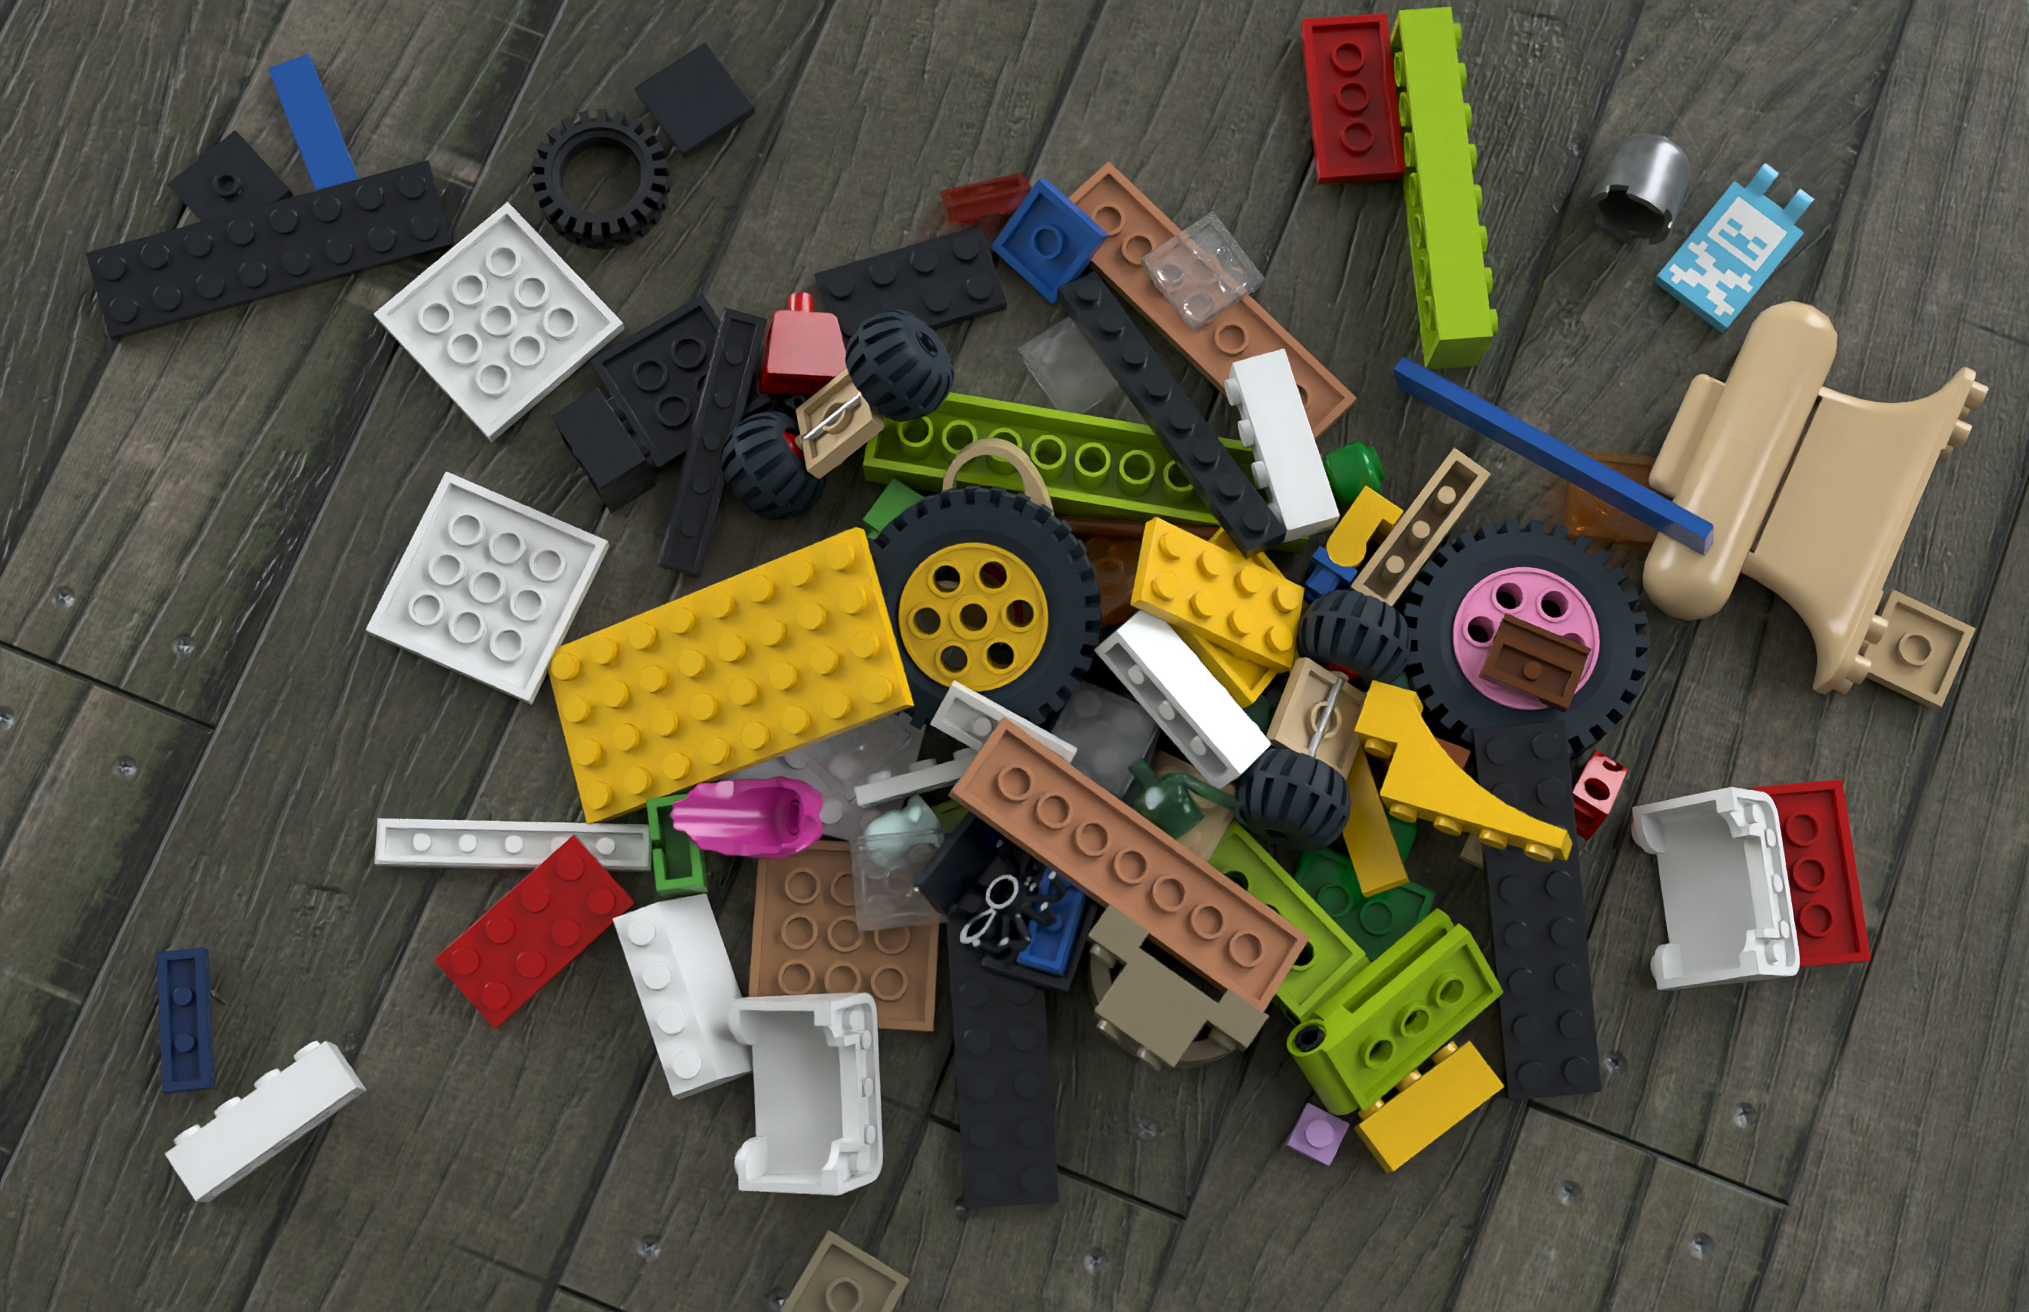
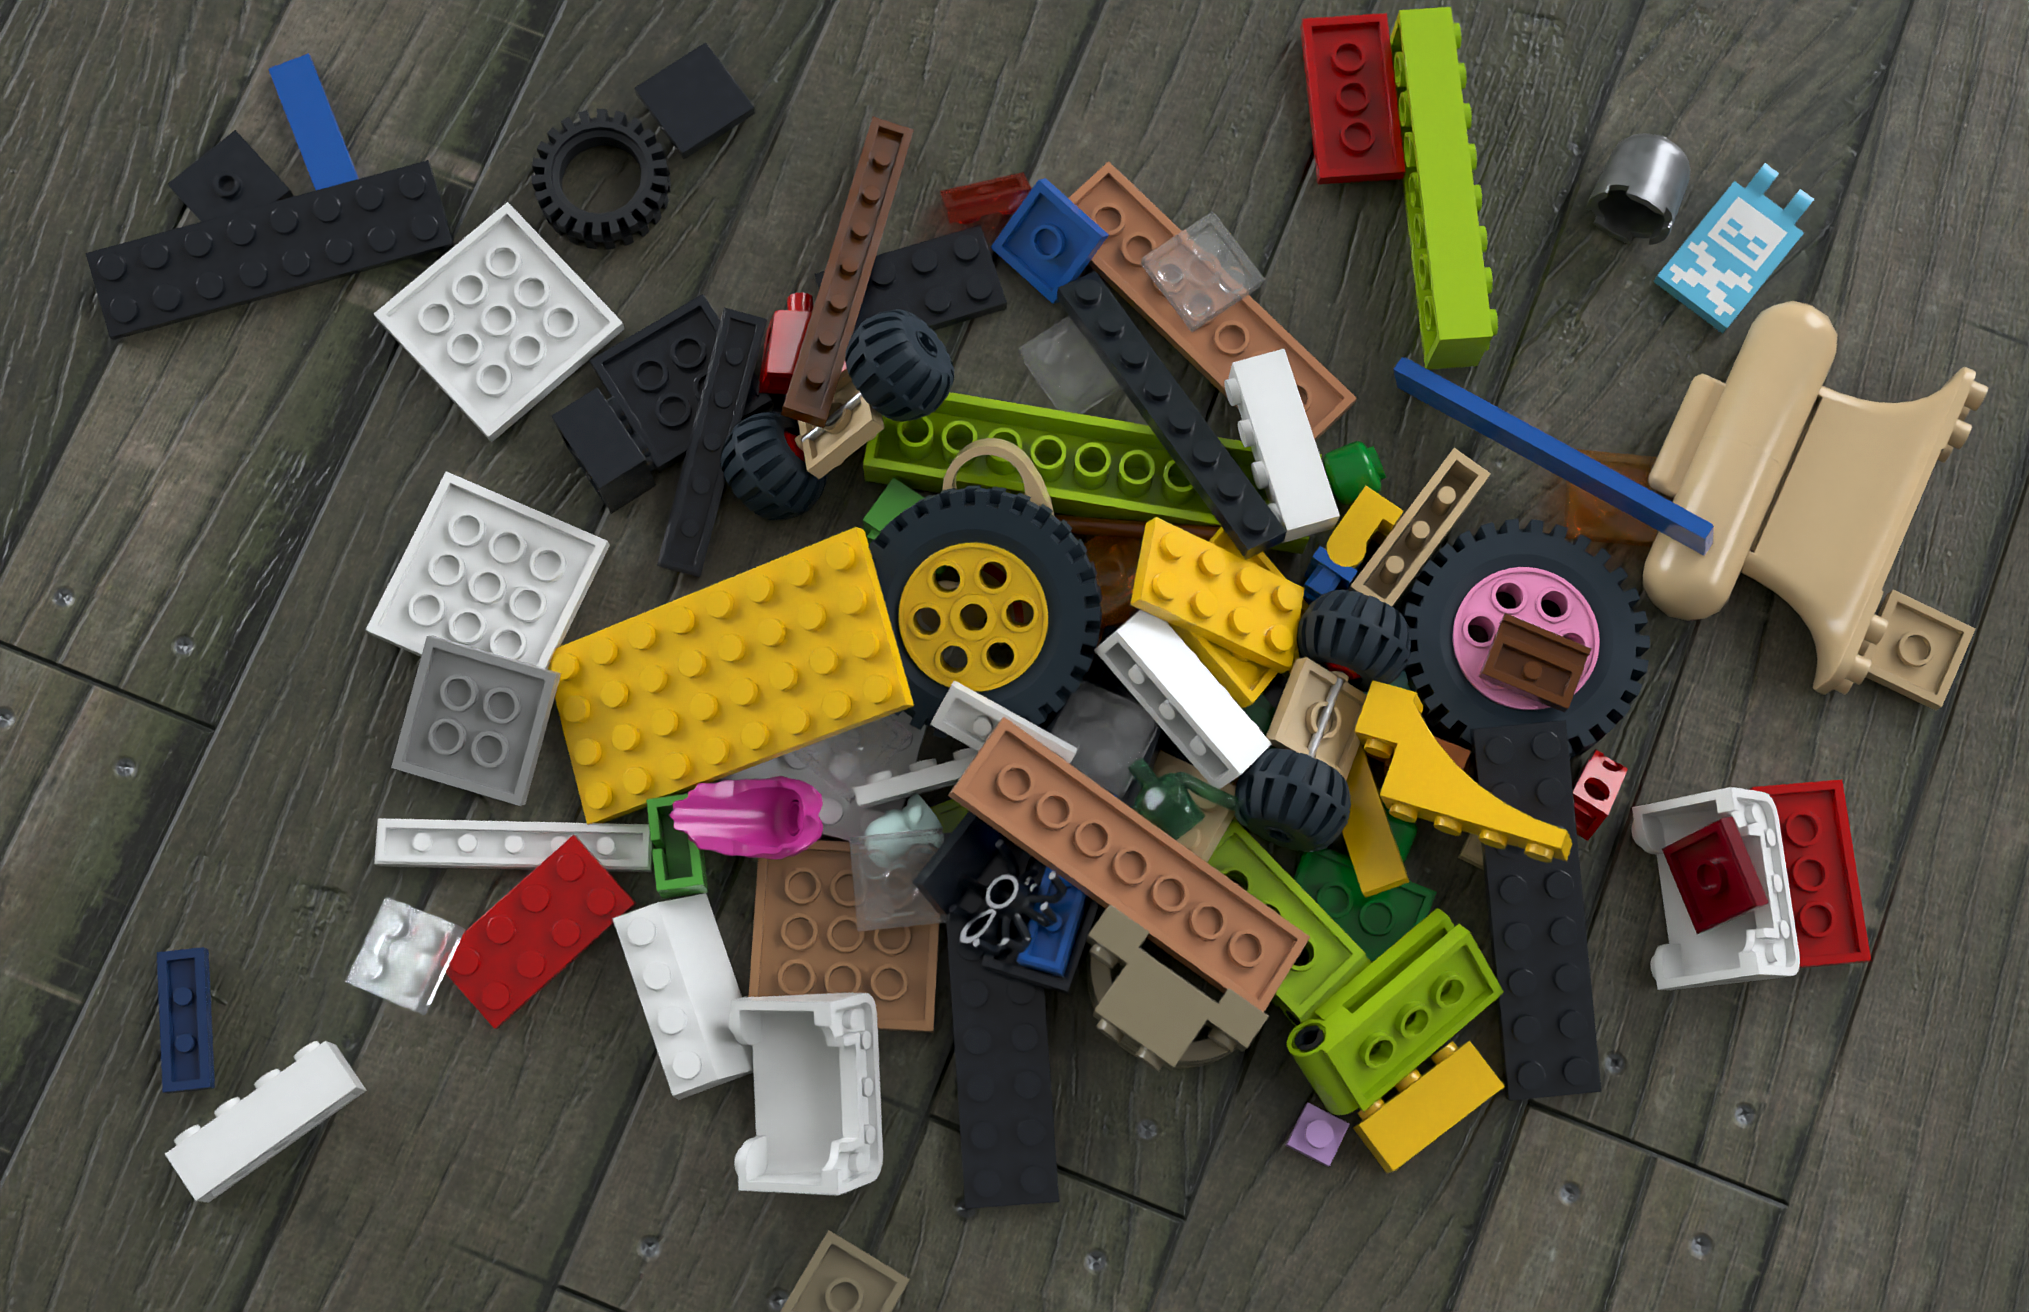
(405, 955): none -> clear plate
(476, 720): none -> light grey plate
(847, 273): none -> reddish brown plate
(1715, 875): none -> dark red tile

